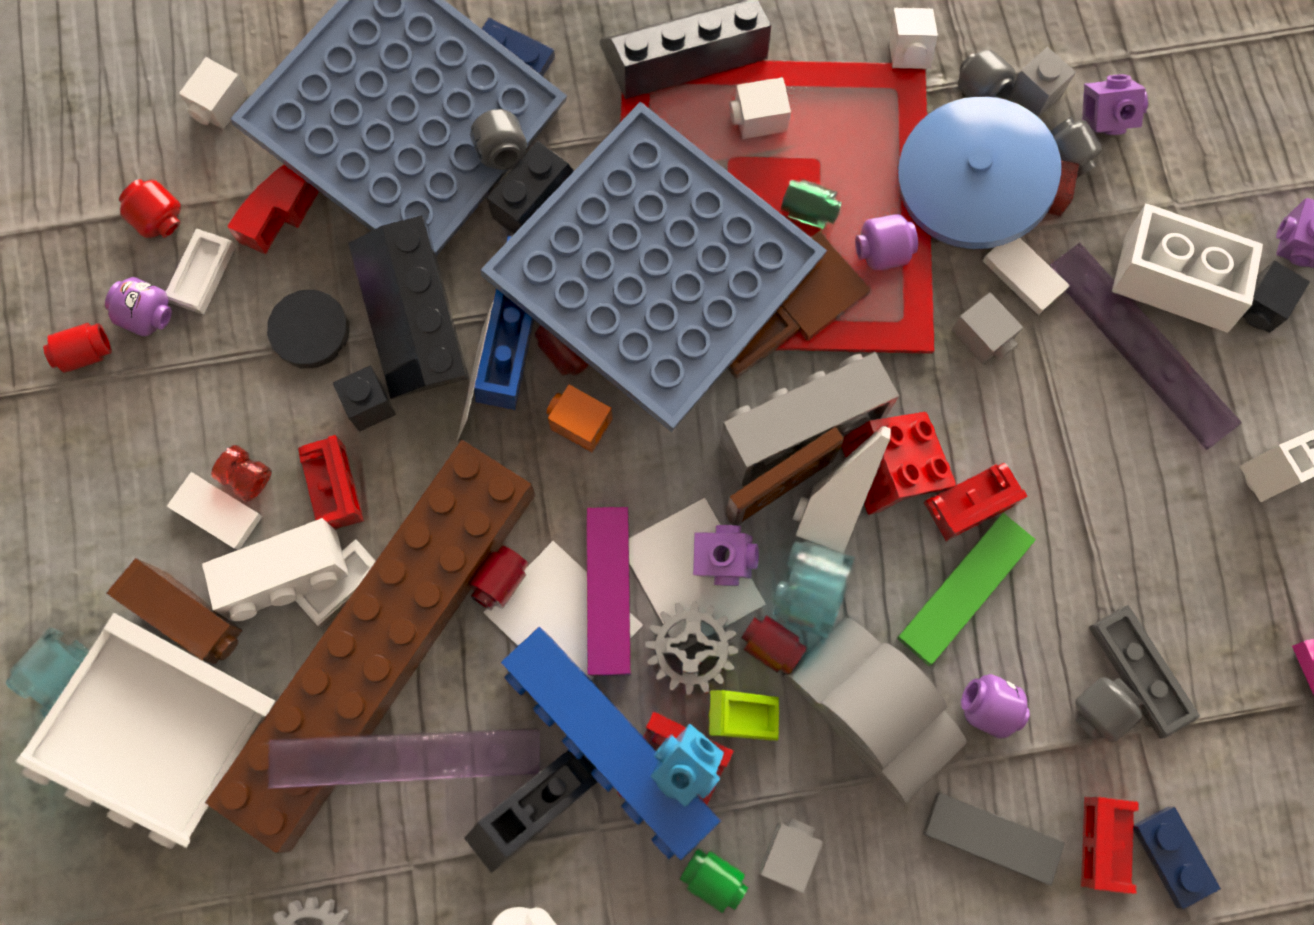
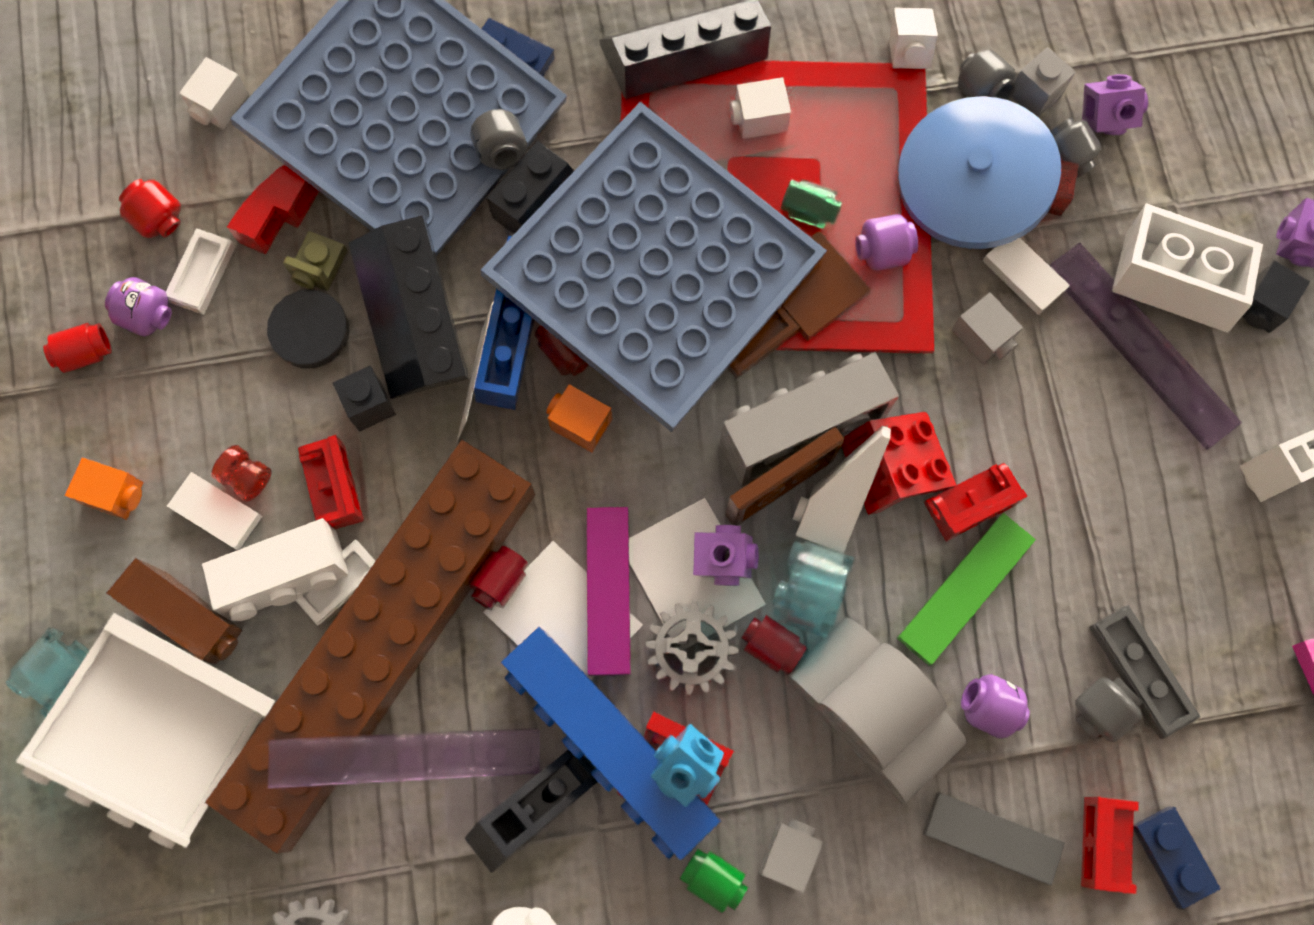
(105, 488): none -> orange brick
(316, 262): none -> olive bracket
(743, 715): lime tile -> none

